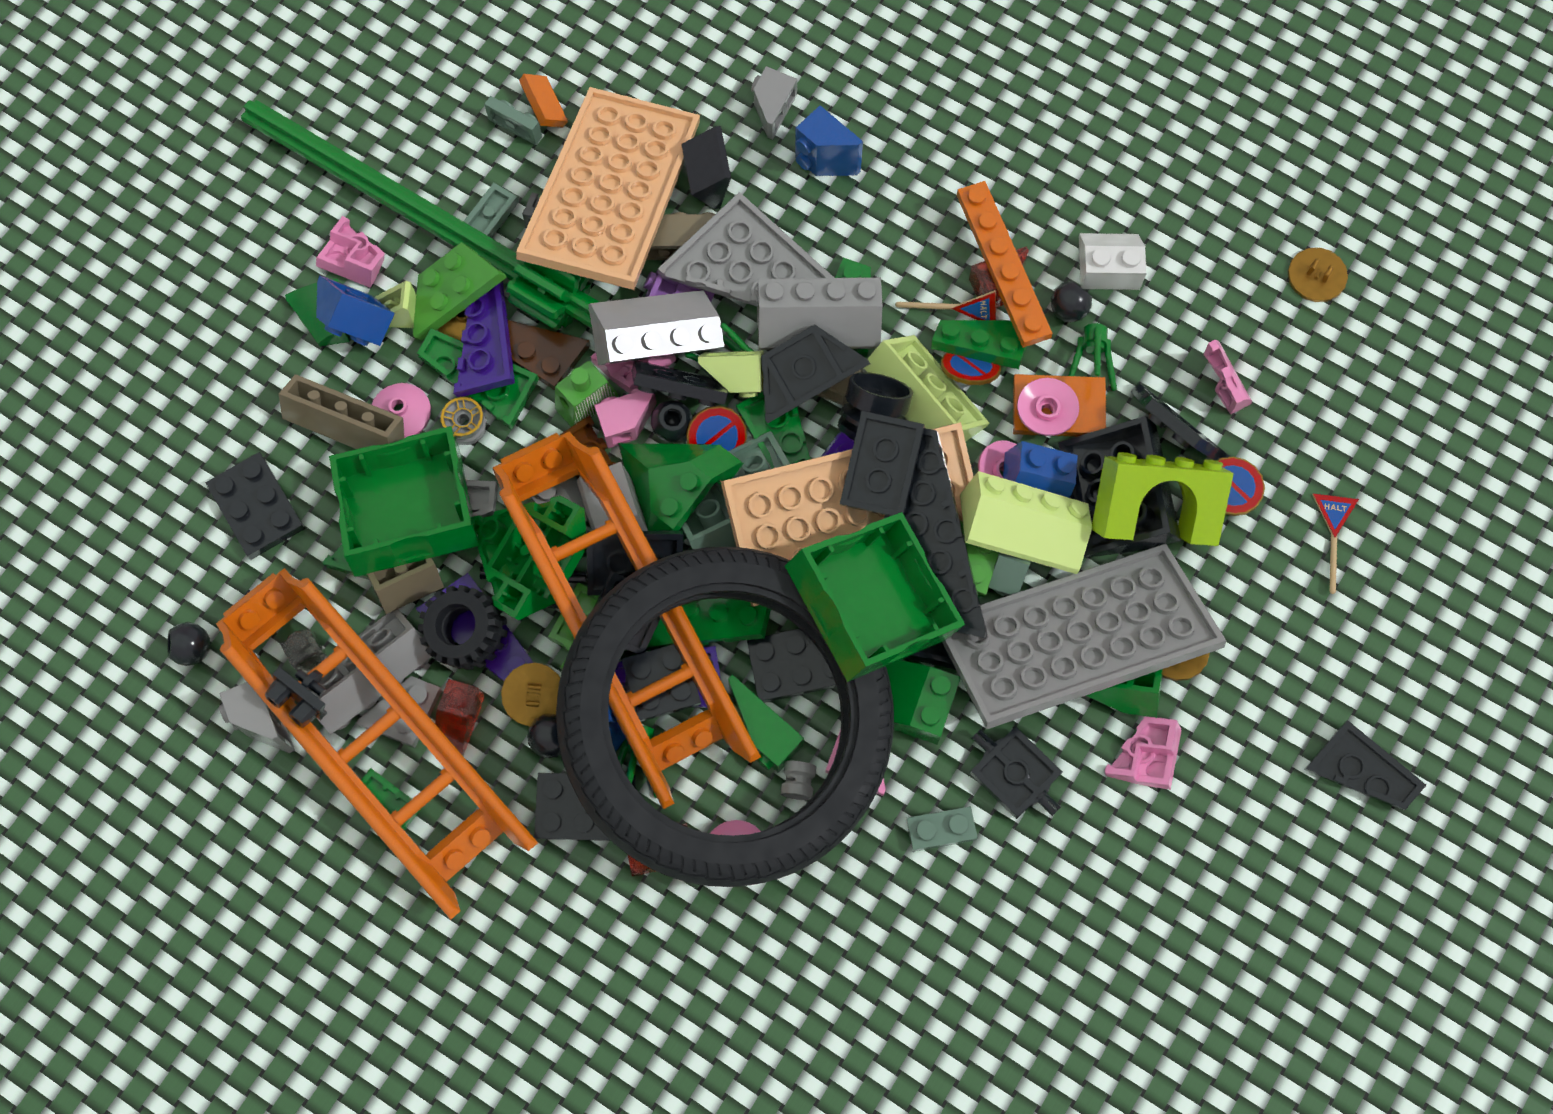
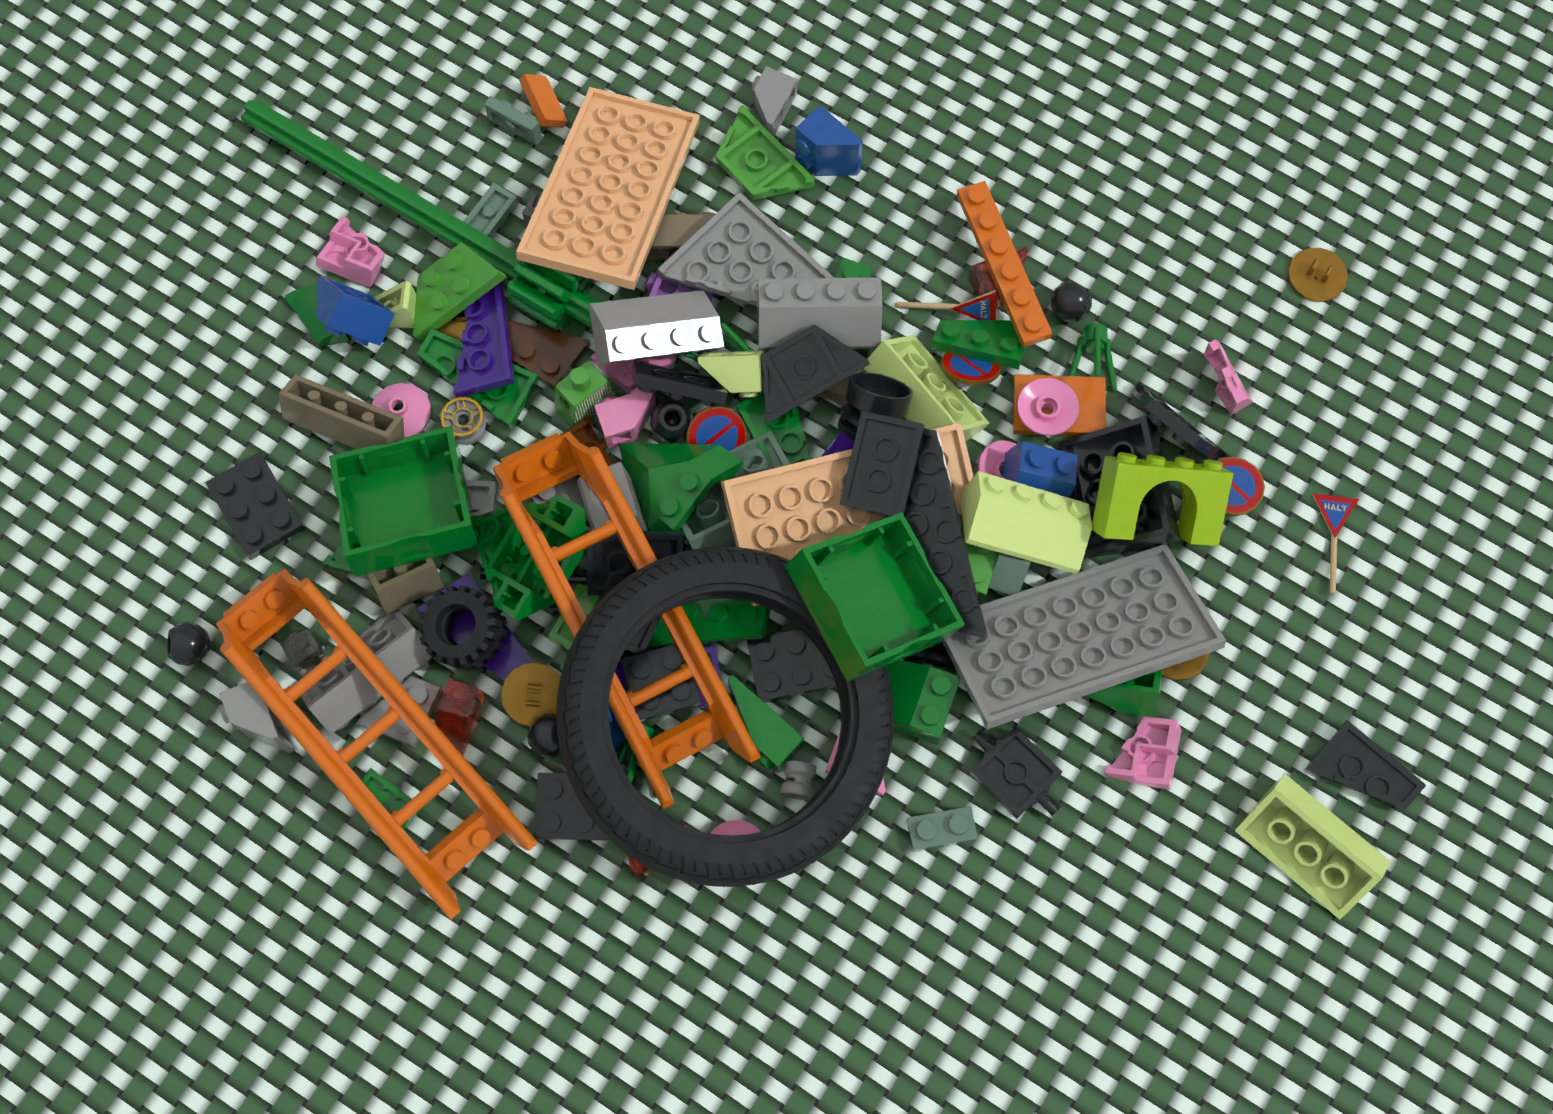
(308, 704): black hips -> none
(707, 167): black slope -> none
(759, 160): none -> bright green wing
(1111, 261): white slope -> none
(1313, 846): none -> yellowish green slope

